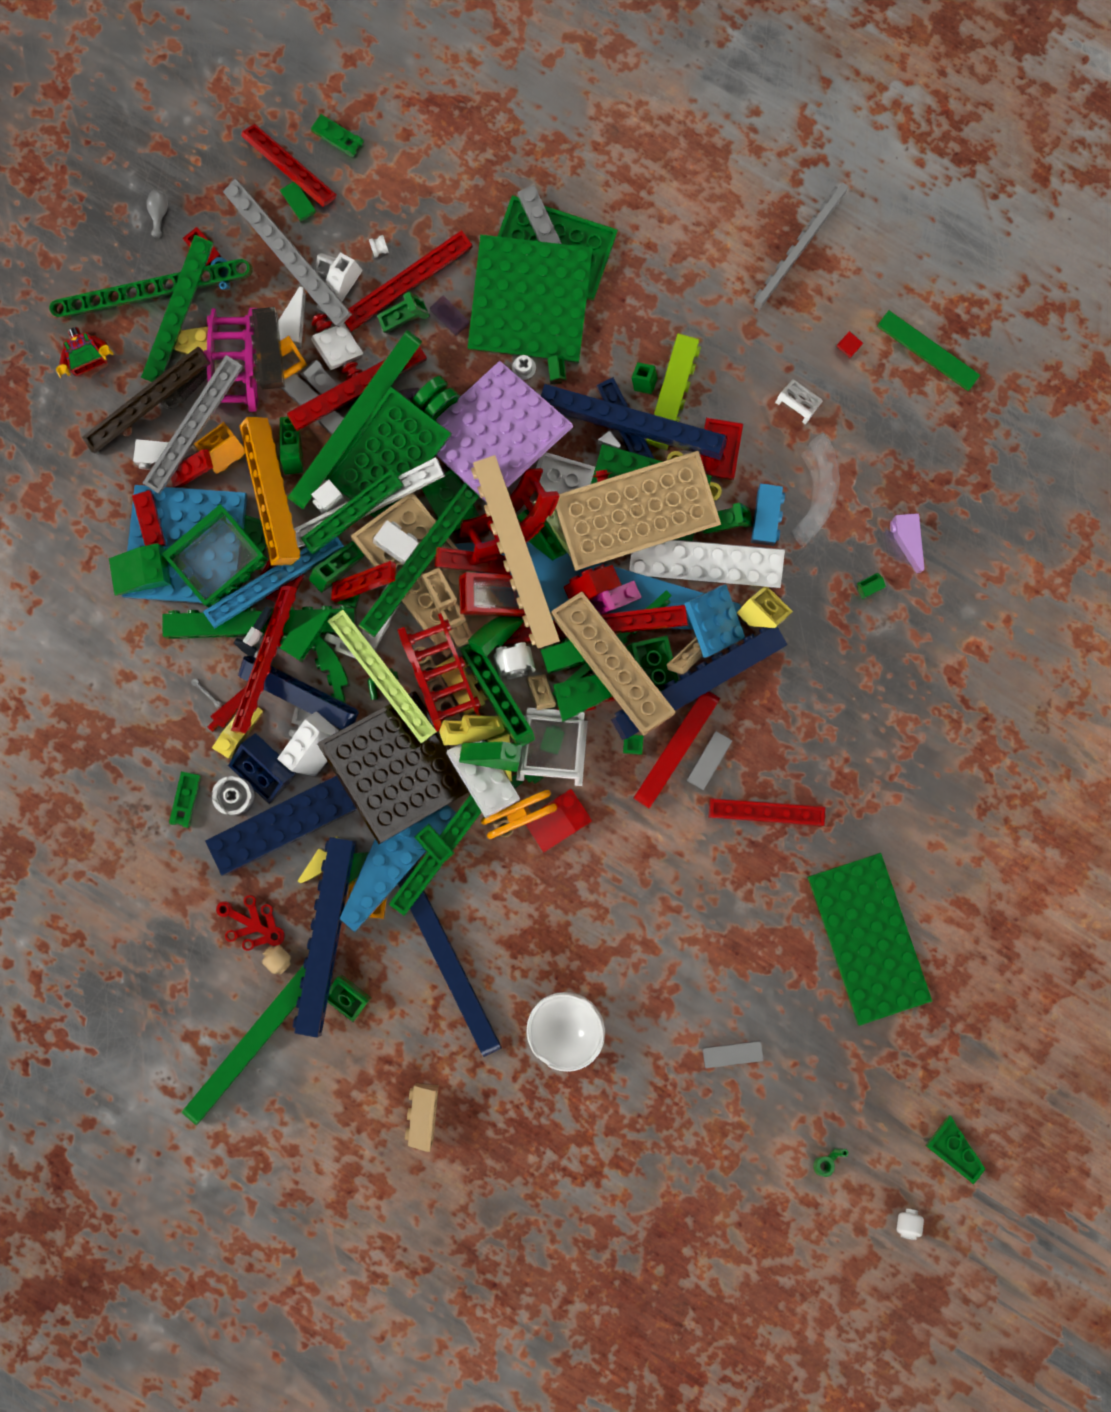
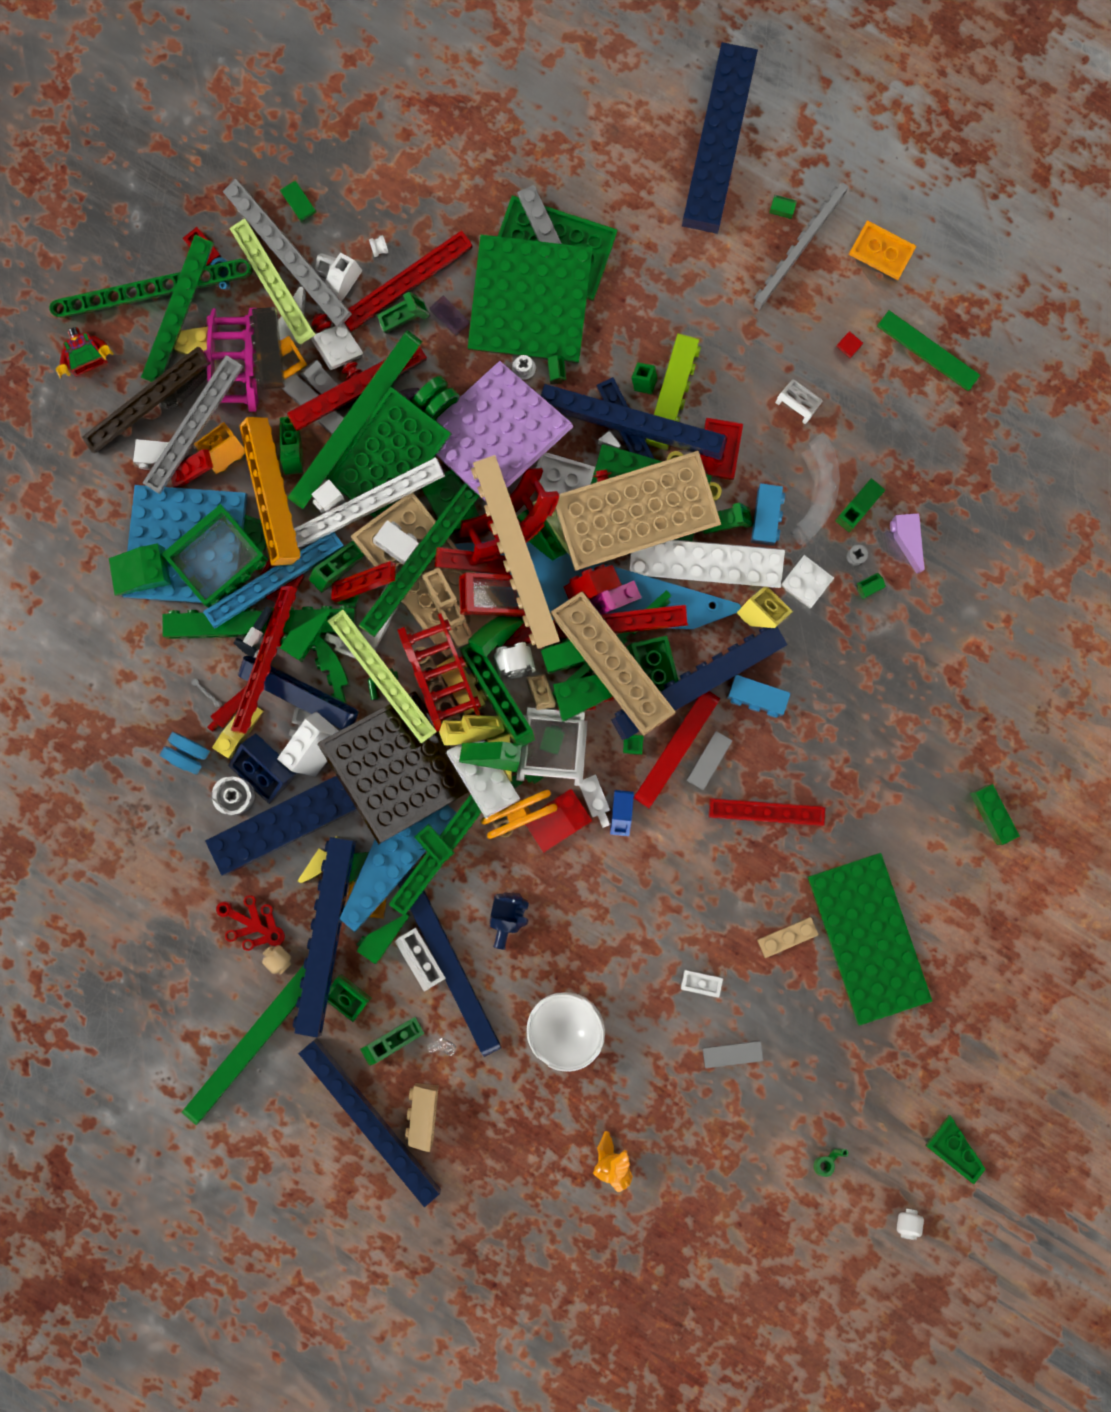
(148, 518): red plate -> none
(157, 208): light grey piece -> none
(184, 754): none -> dark azure wheel
(185, 799): green plate -> none
(272, 281): none -> yellowish green plate
(288, 165): red tile -> none
(336, 135): green plate -> none
(352, 511): green tile -> none
(370, 1122): none -> dark blue brick
(377, 942): none -> green slope
(392, 1041): none -> green slope
(419, 959): none -> white brick
(443, 1045): none -> clear arm
(507, 916): none -> dark blue piece
(595, 799): none -> white plate
(612, 1167): none -> light orange helmet
(621, 813): none -> blue slope
(686, 658): tan tile -> none
(701, 983): none -> white plate
(714, 620): dark azure plate -> none
(719, 138): none -> dark blue brick
(758, 696): none -> dark azure brick
(783, 206): none -> green piece
(787, 937): none -> tan plate
(807, 581): none -> white plate
(855, 559): none -> light grey wheel
(860, 505): none -> green slope
(882, 250): none -> light orange plate
(994, 814): none -> green brick

